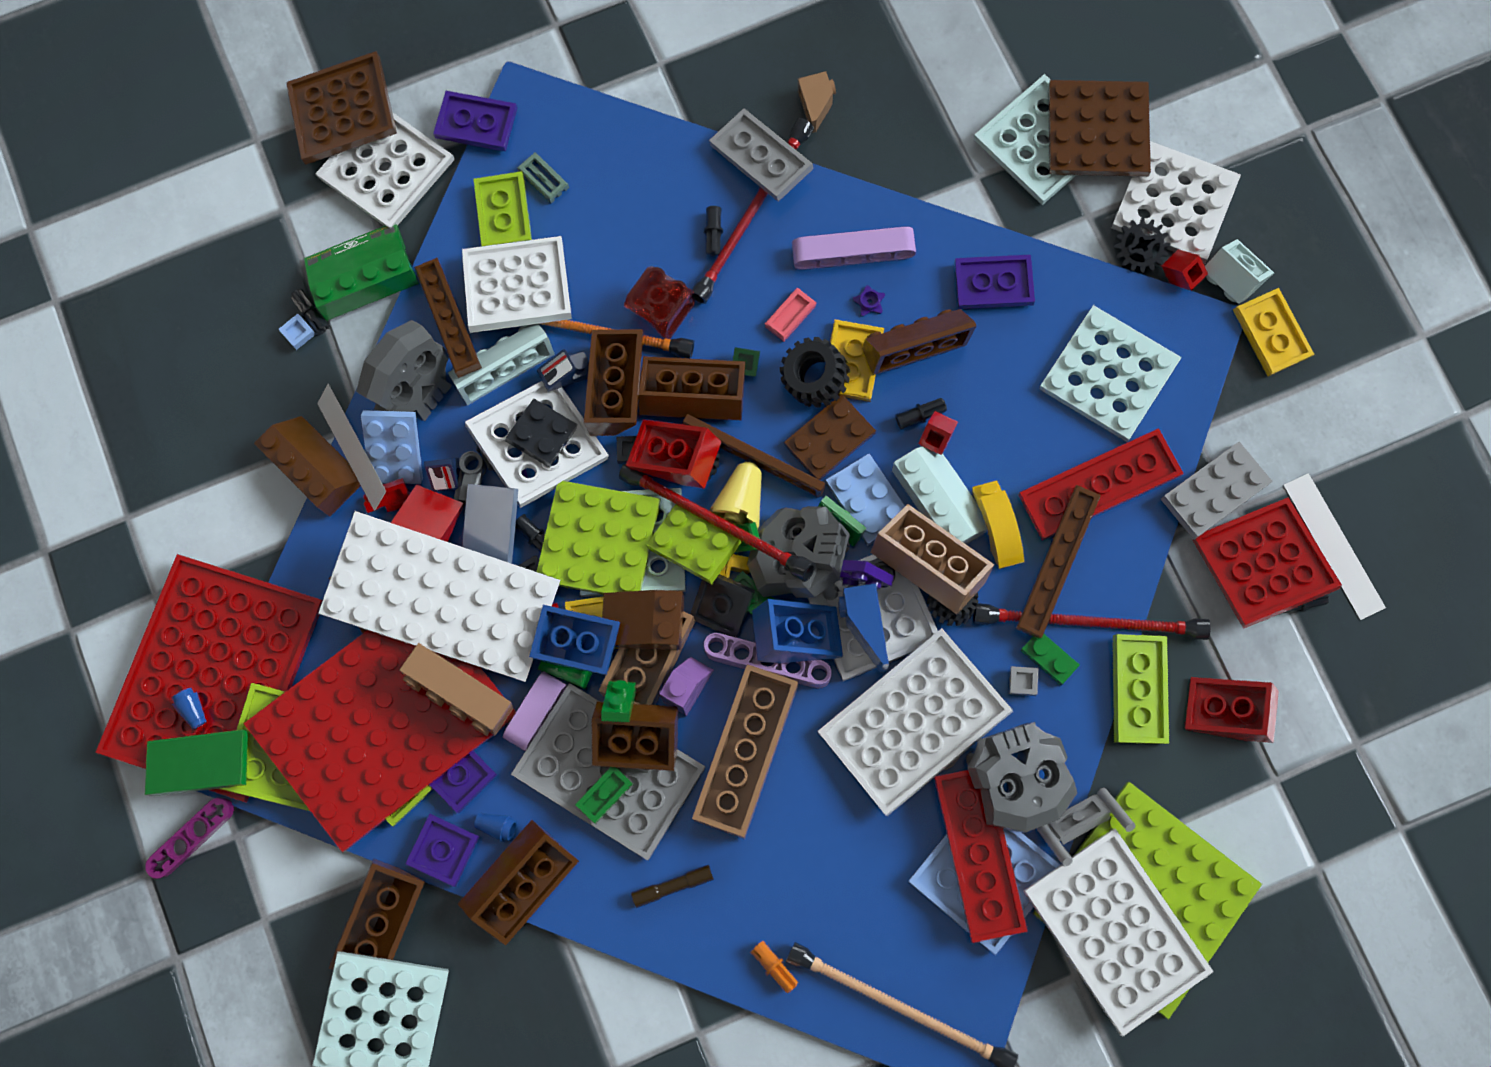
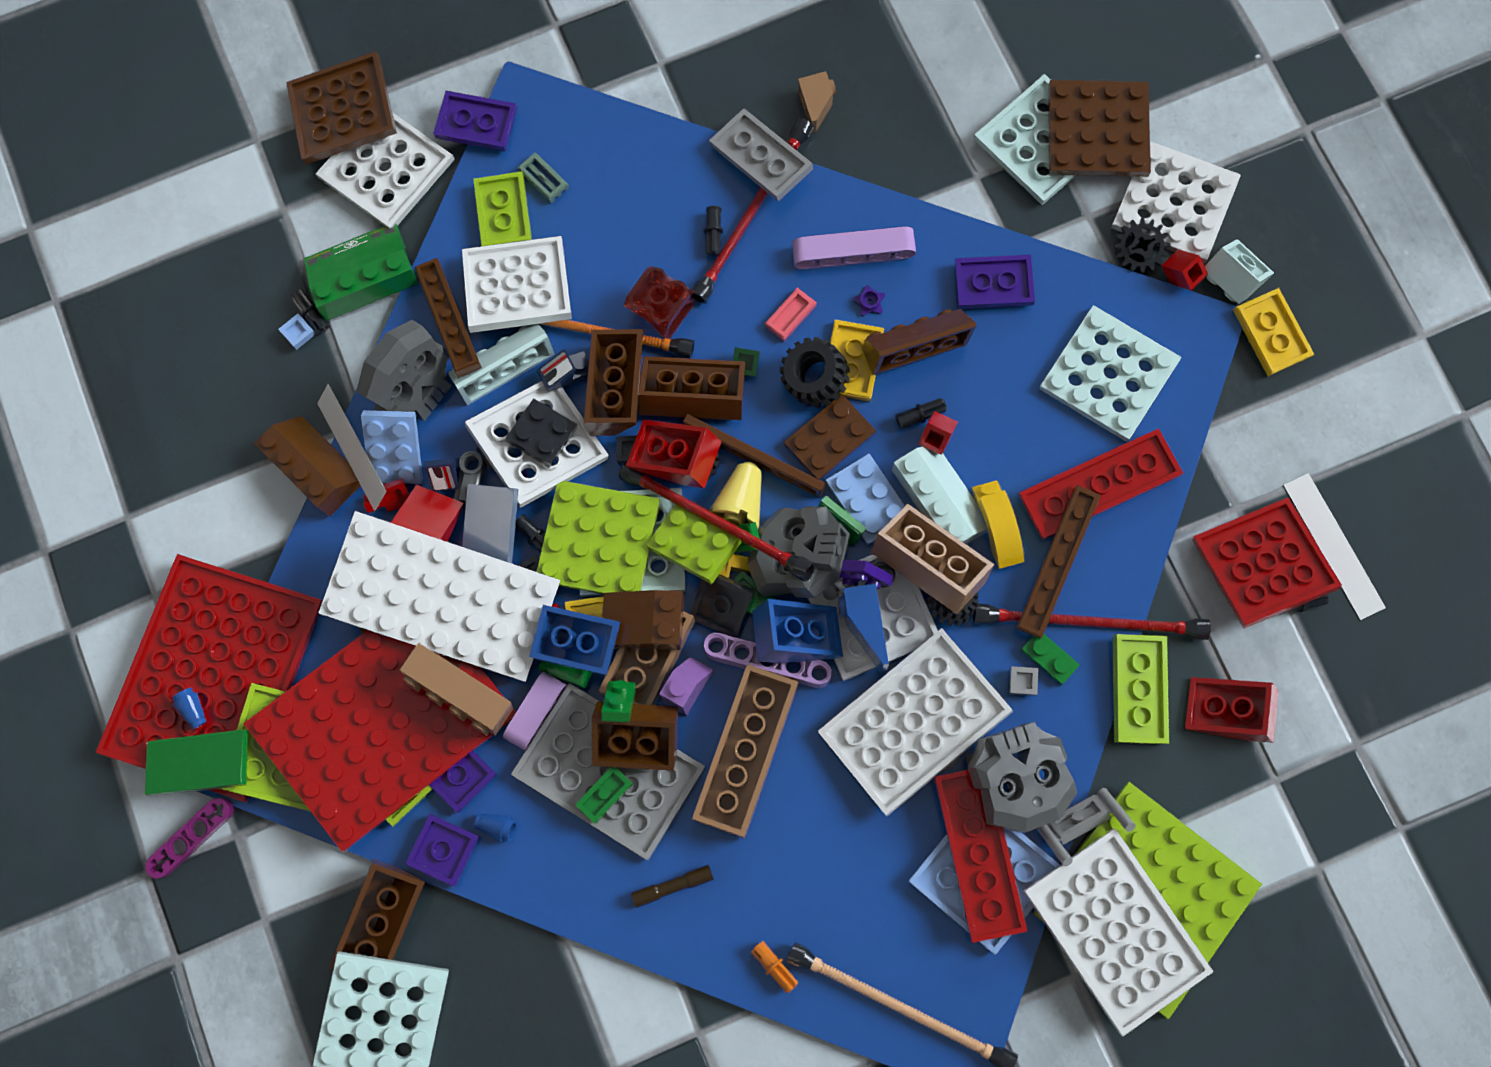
(518, 883): reddish brown slope -> none
(1216, 490): light grey plate -> none

